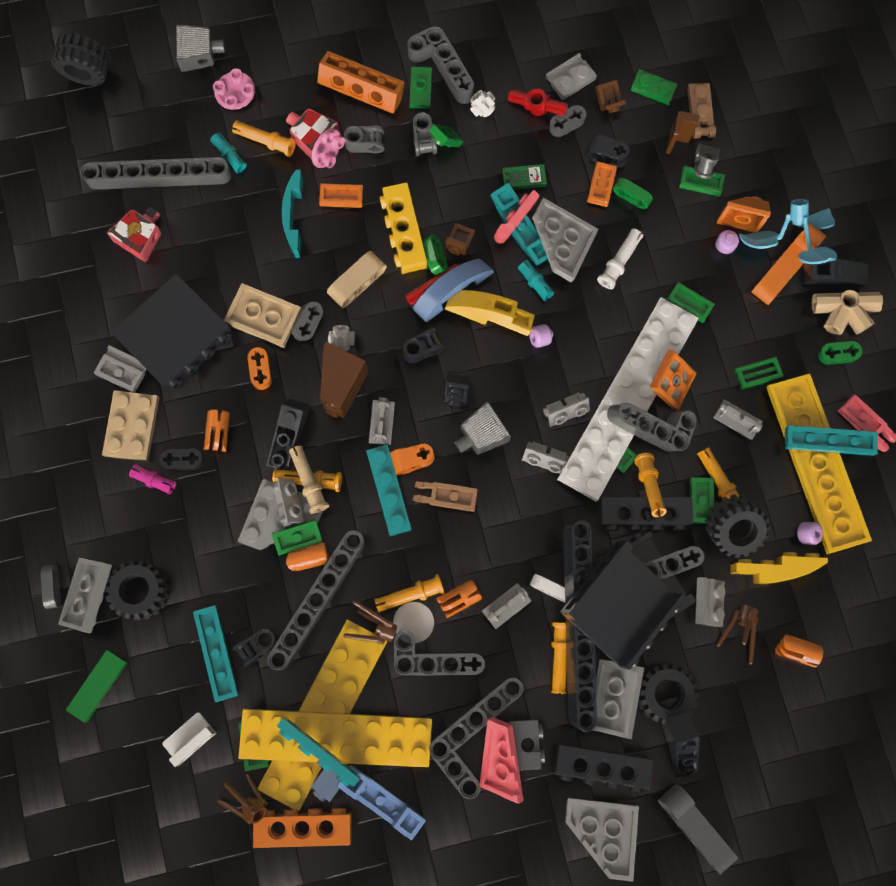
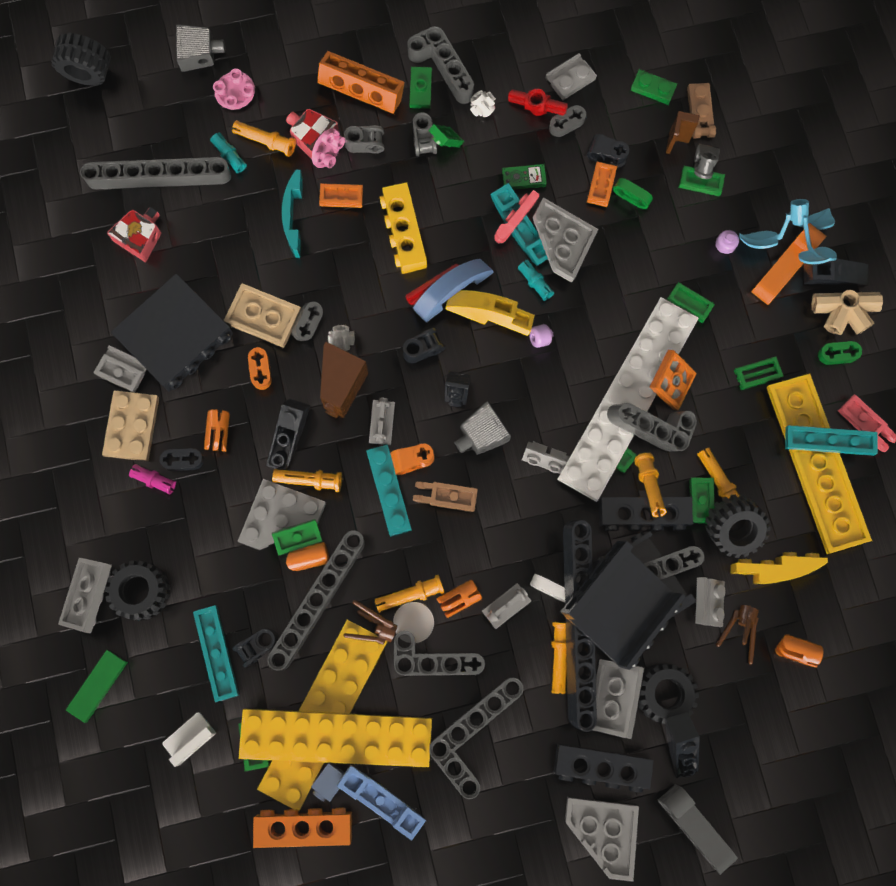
(50, 586): dark grey beam -> none
(253, 809): reddish brown plant -> none
(287, 495): light grey hinge -> none
(311, 489): tan pin -> none
(311, 746): teal plate -> none
(356, 279): tan beam -> none
(434, 254): green beam -> none
(459, 239): reddish brown bracket -> none
(500, 762): coral wing -> none
(528, 729): dark grey brick -> none
(575, 406): light grey hinge -> none
(609, 97): reddish brown bracket -> none
(616, 265): white pin -> none
(738, 419): light grey hinge -> none
(745, 214): orange slope -> none
(809, 533): lavender piece -> none

